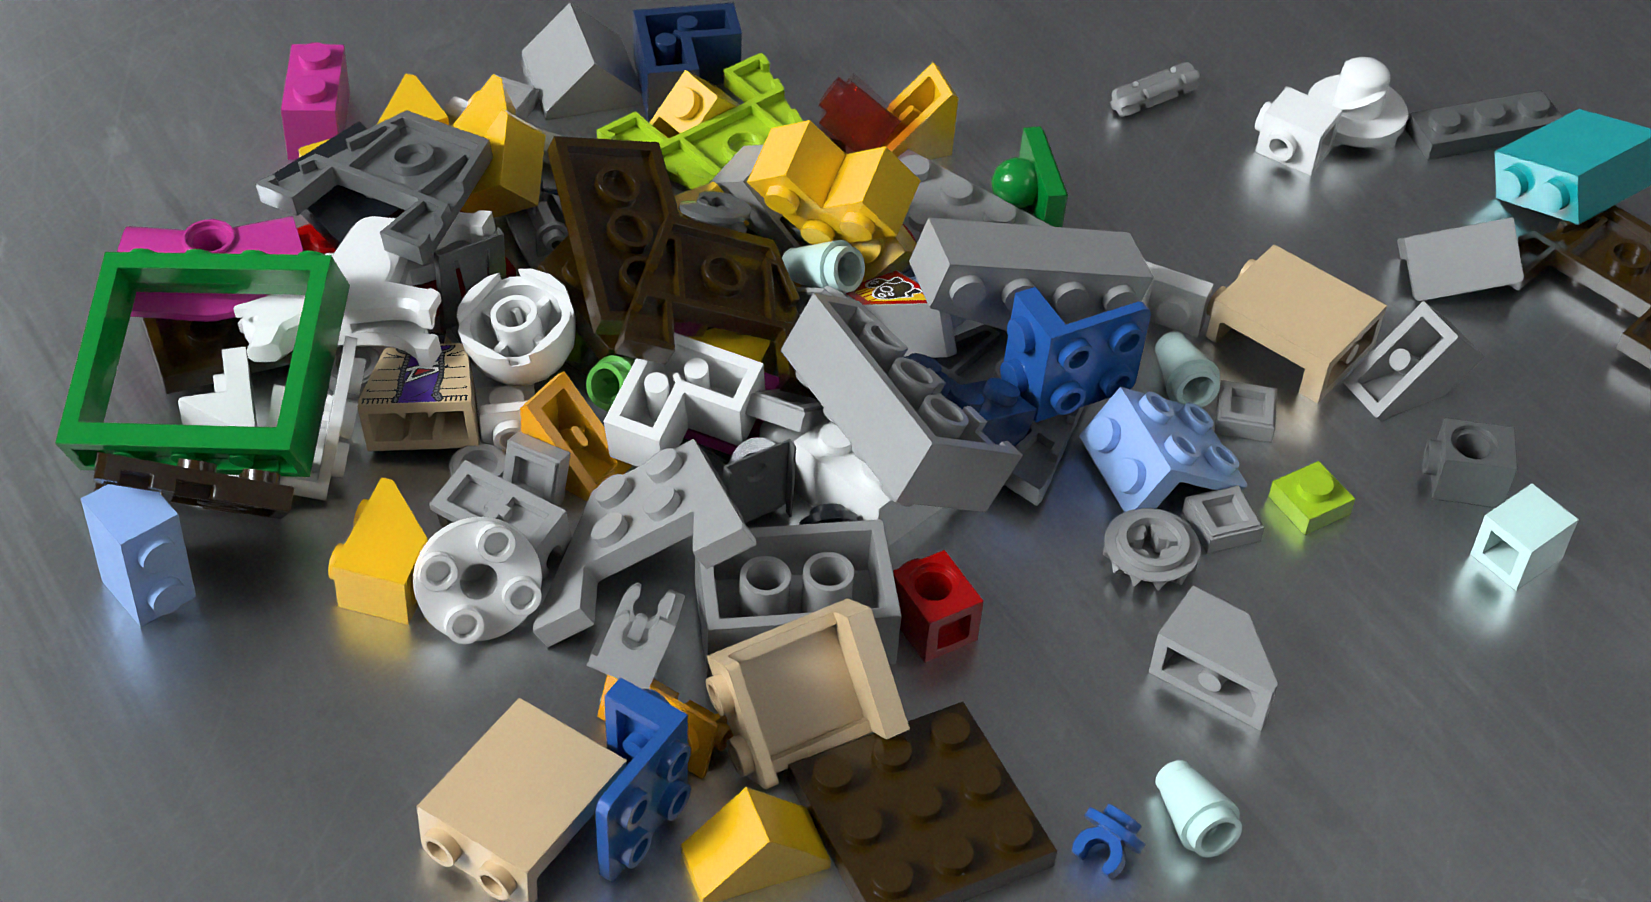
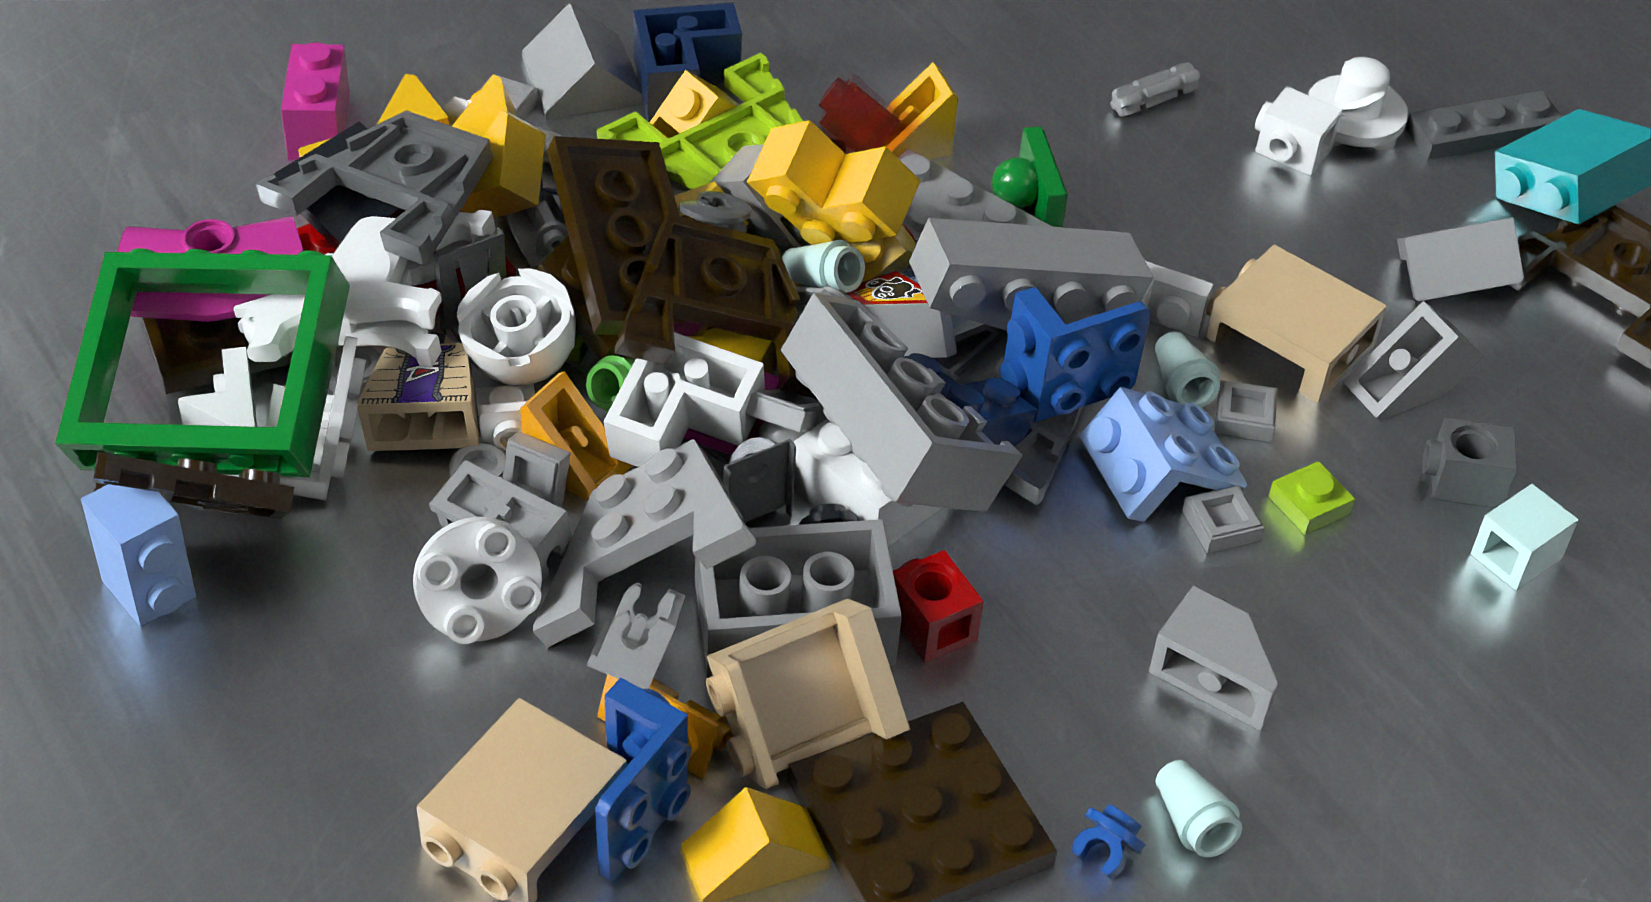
(379, 557): yellow slope -> none
(1165, 532): light grey gear -> none

